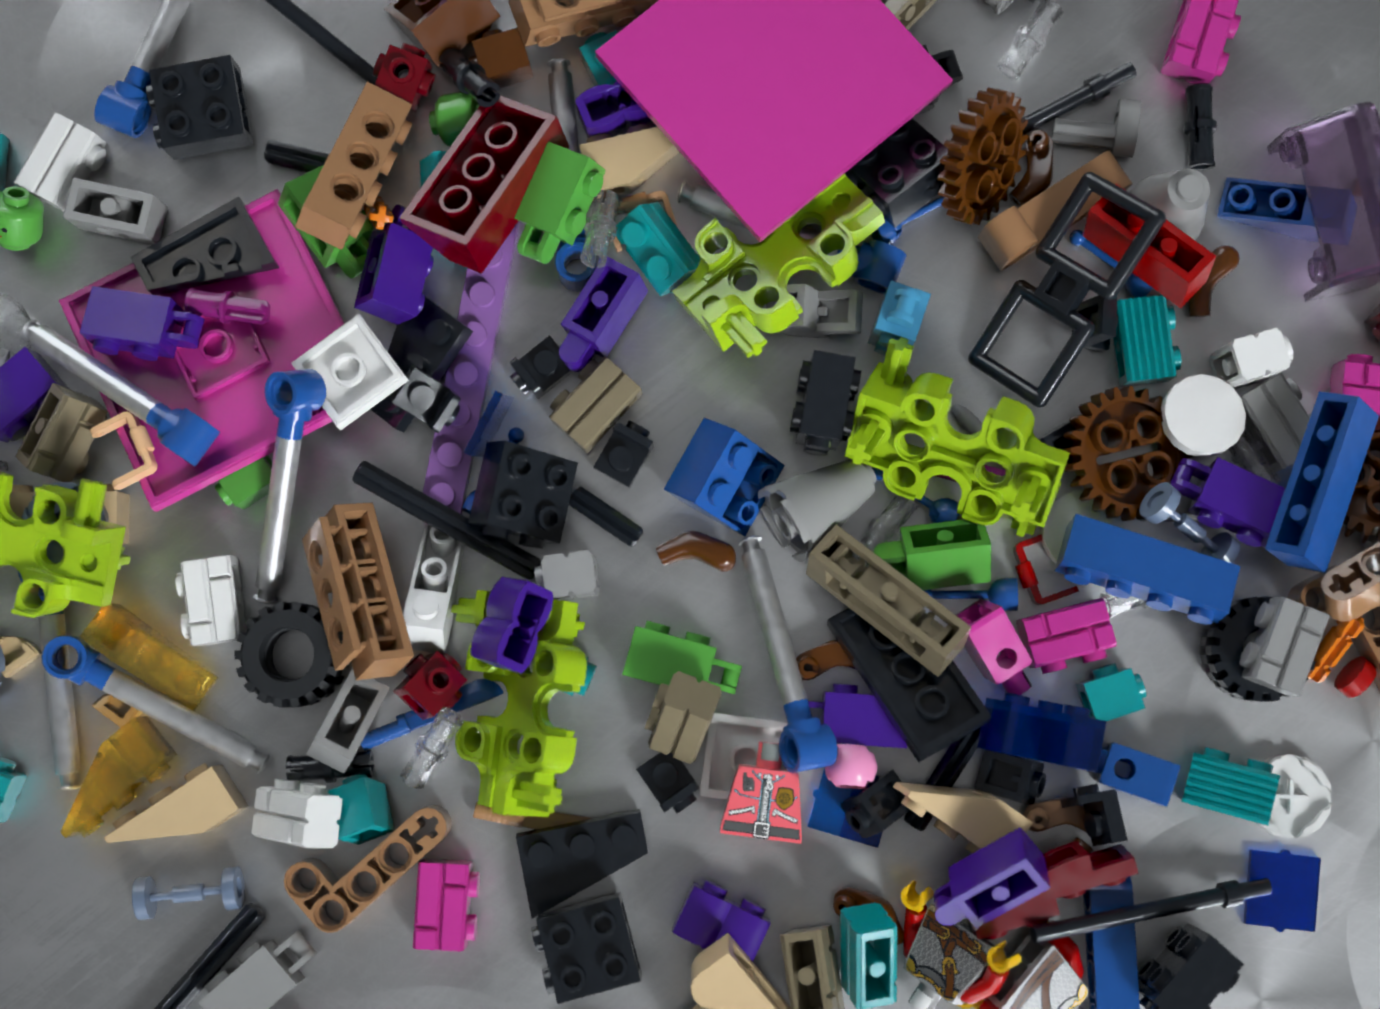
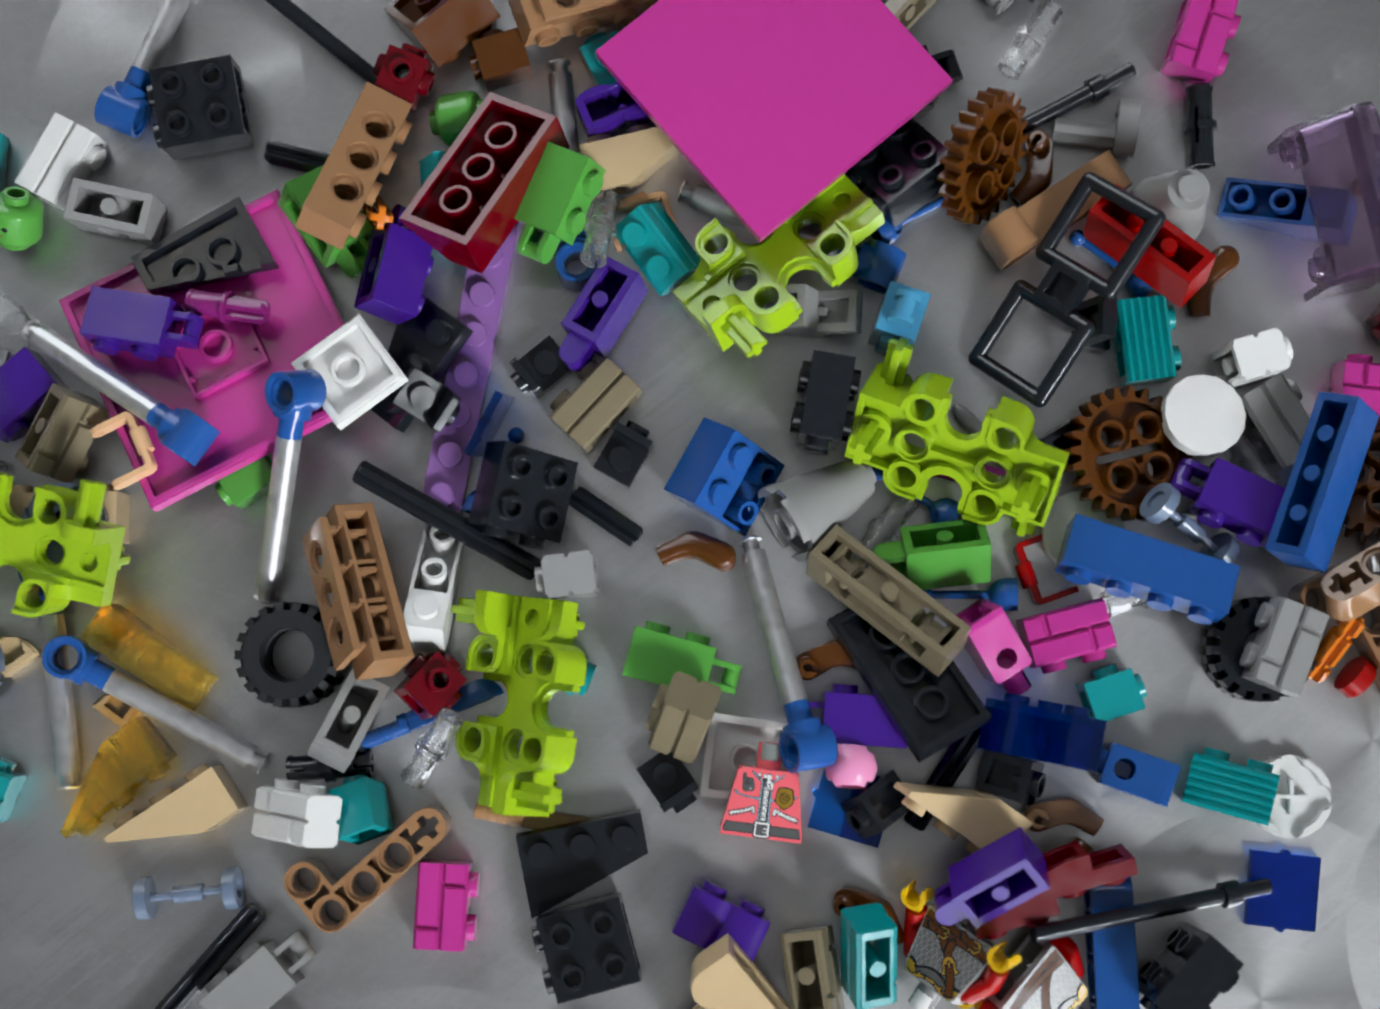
(211, 600): white brick -> none
(469, 77): black pin -> none
(513, 618): dark purple brick -> none
(1102, 814): black bracket -> none

